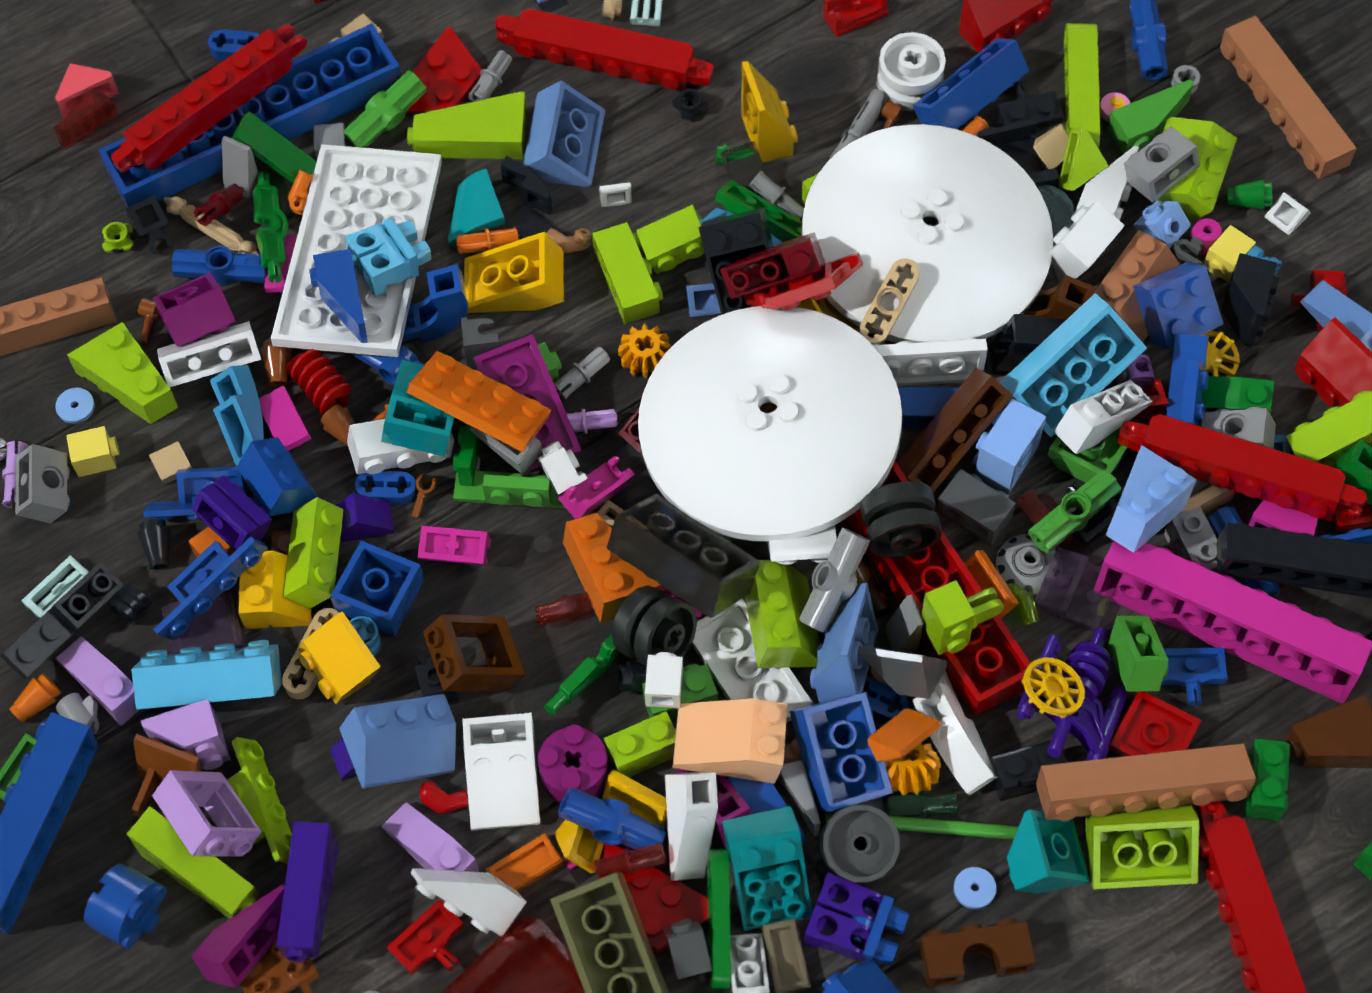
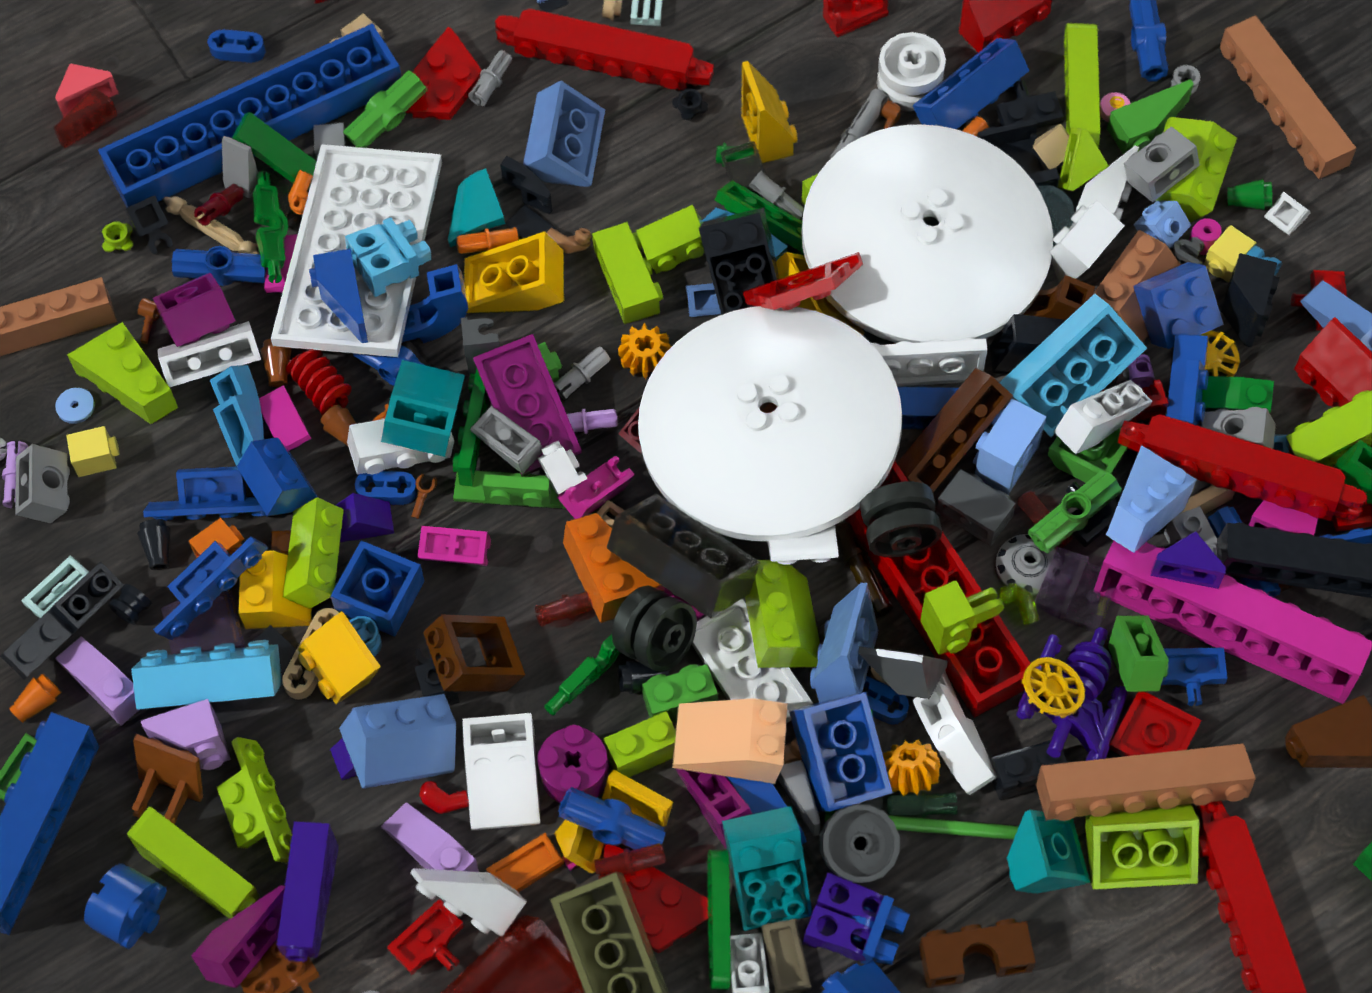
(80, 710): light grey piece -> none
(168, 461): tan tile -> none
(180, 799): lavender window -> none
(209, 99): red hinge -> none
(231, 512): dark purple brick -> none
(474, 129): lime slope -> none
(479, 401): orange plate -> none
(615, 194): white slope -> none
(664, 680): white brick -> none
(687, 948): dark grey brick -> none
(691, 822): white slope -> none
(774, 266): dark red slope -> none
(834, 580): light grey piece -> none
(893, 277): tan beam -> none
(901, 735): orange slope -> none
(905, 627): light grey slope -> none
(970, 898): light blue wheel -> none
(988, 576): orange tile -> none
(1190, 562): none -> dark purple slope
(1271, 770): green brick -> none

